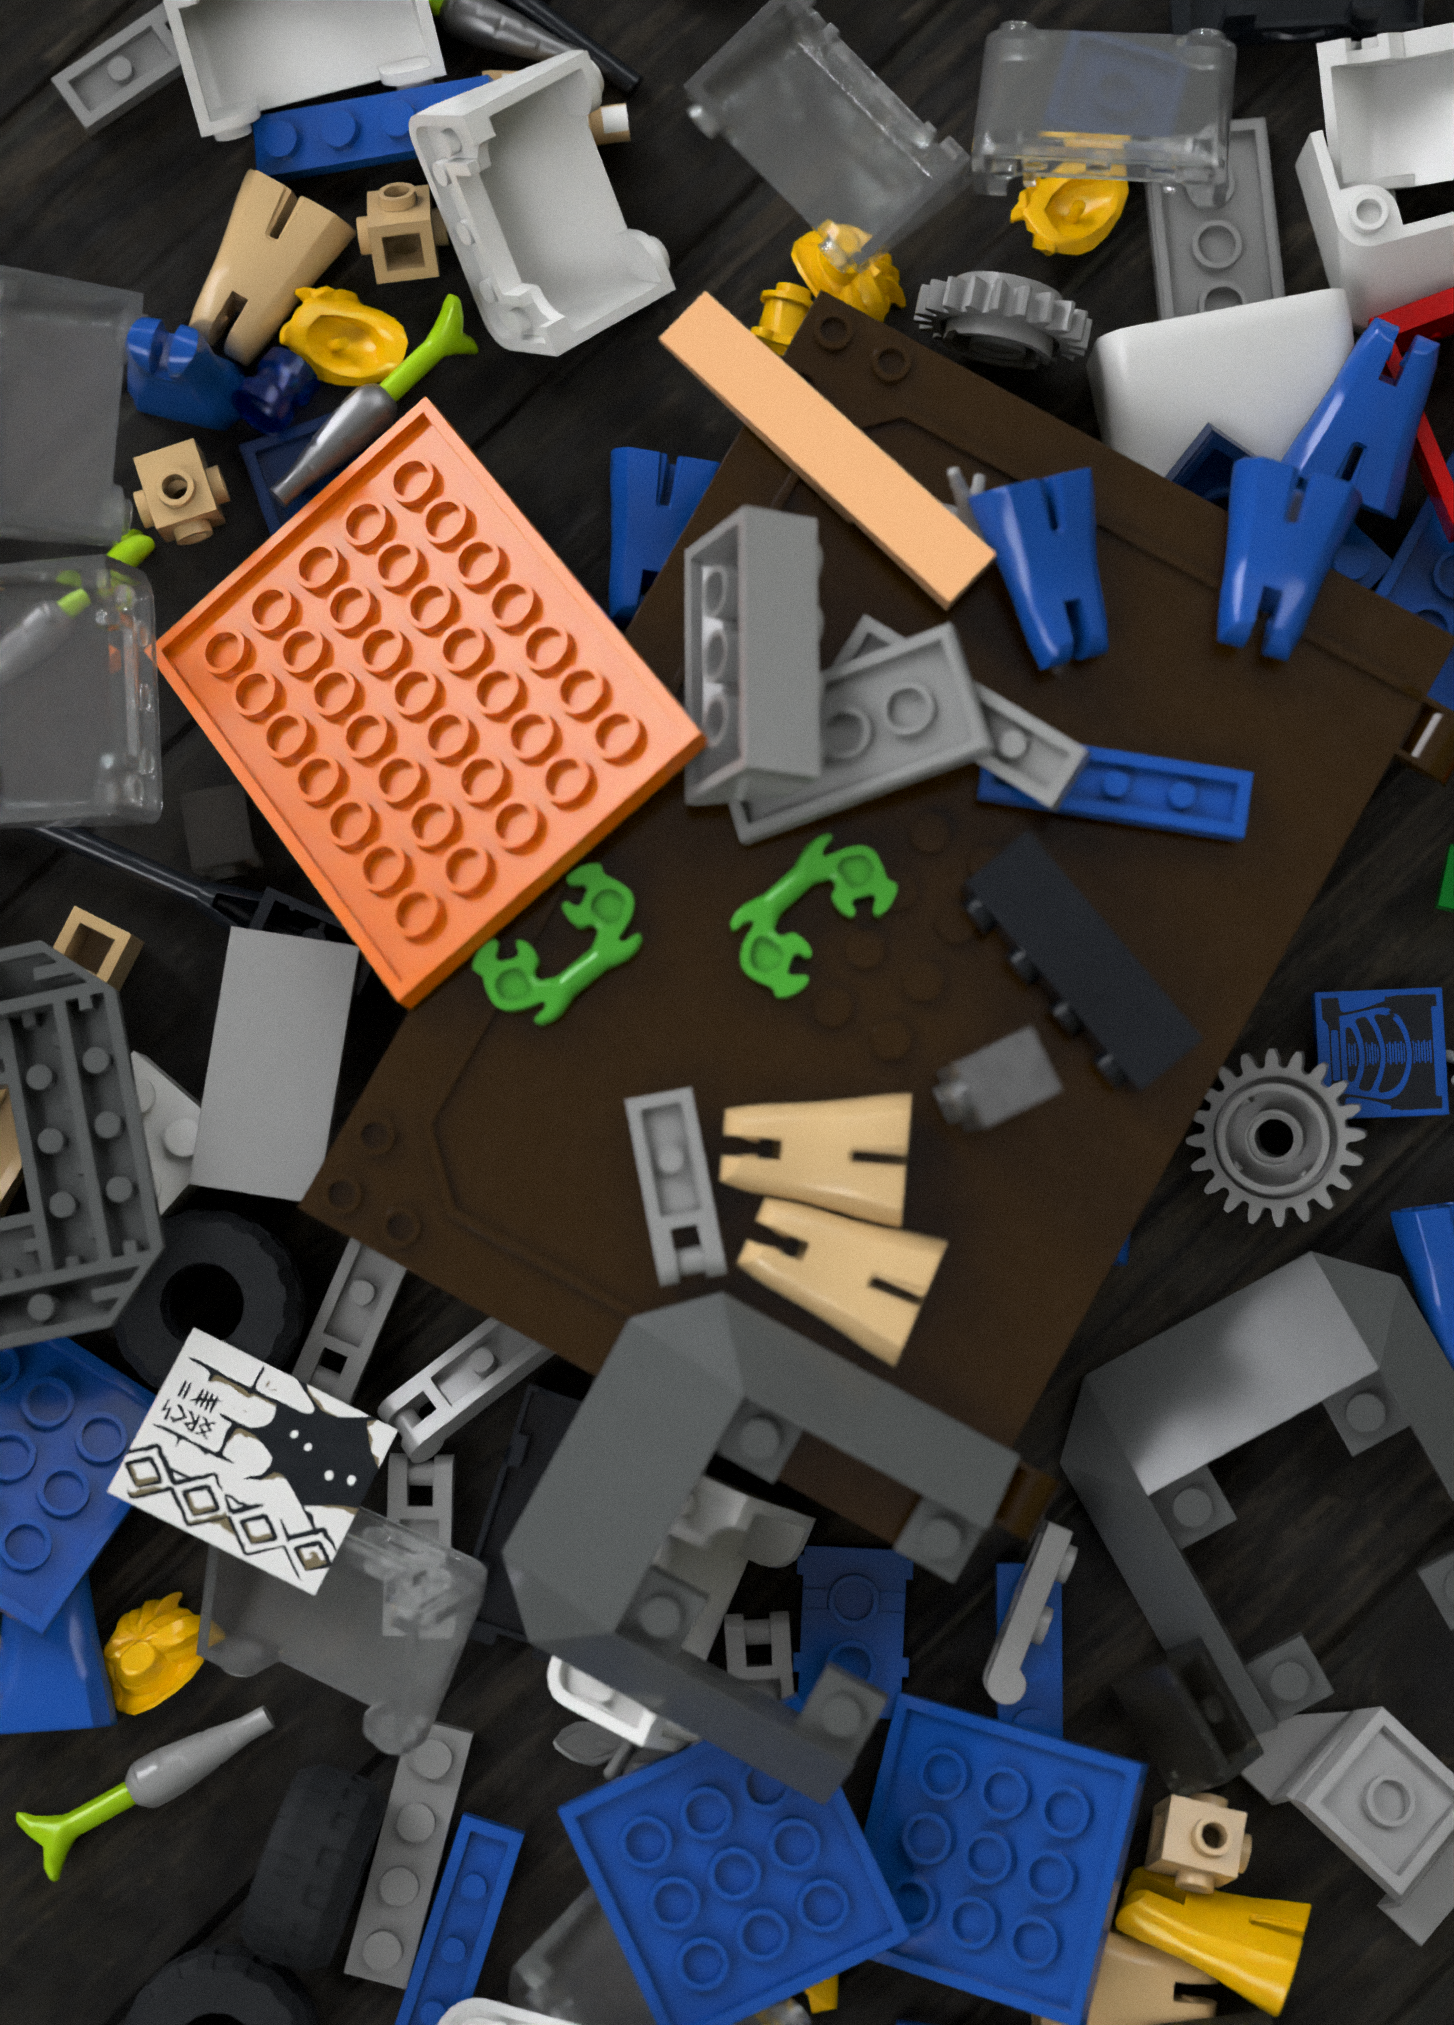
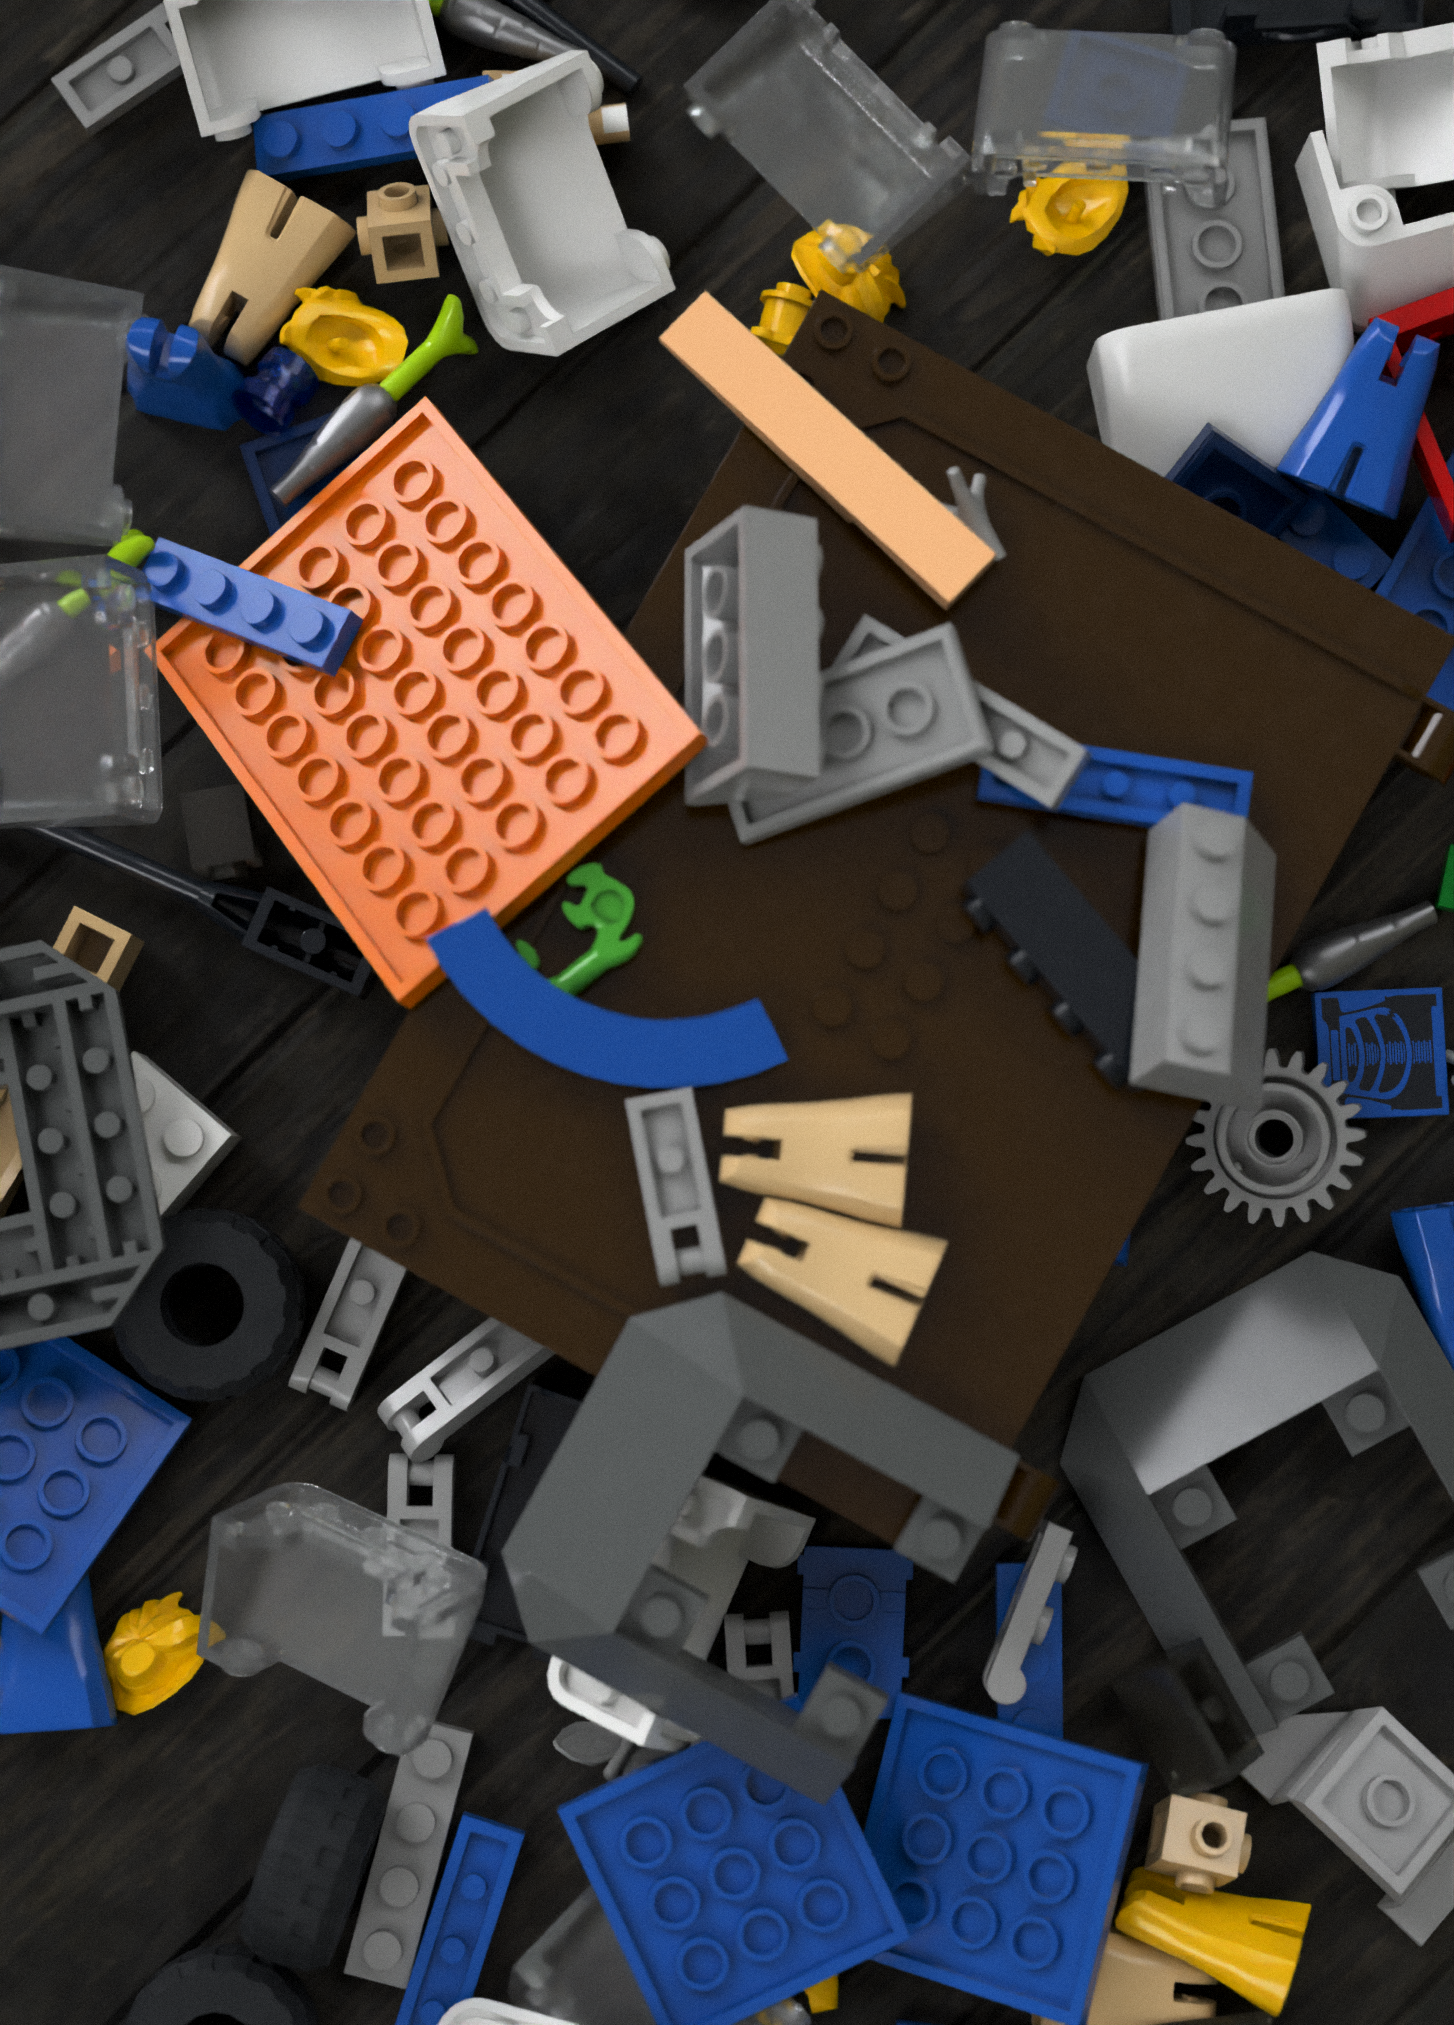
(148, 1783): light grey piece -> none
(170, 475): tan brick -> none
(250, 607): none -> plate
(253, 1461): sticker -> none
(274, 1063): light grey tile -> none
(593, 1038): none -> blue tile
(647, 517): blue piece -> none
(855, 874): bright green helmet -> none
(995, 1082): flat silver brick -> none
(1002, 320): light grey gear -> none
(1049, 562): blue piece -> none
(1204, 958): none -> light grey slope
(1279, 550): blue piece -> none
(1346, 951): none -> flat silver piece

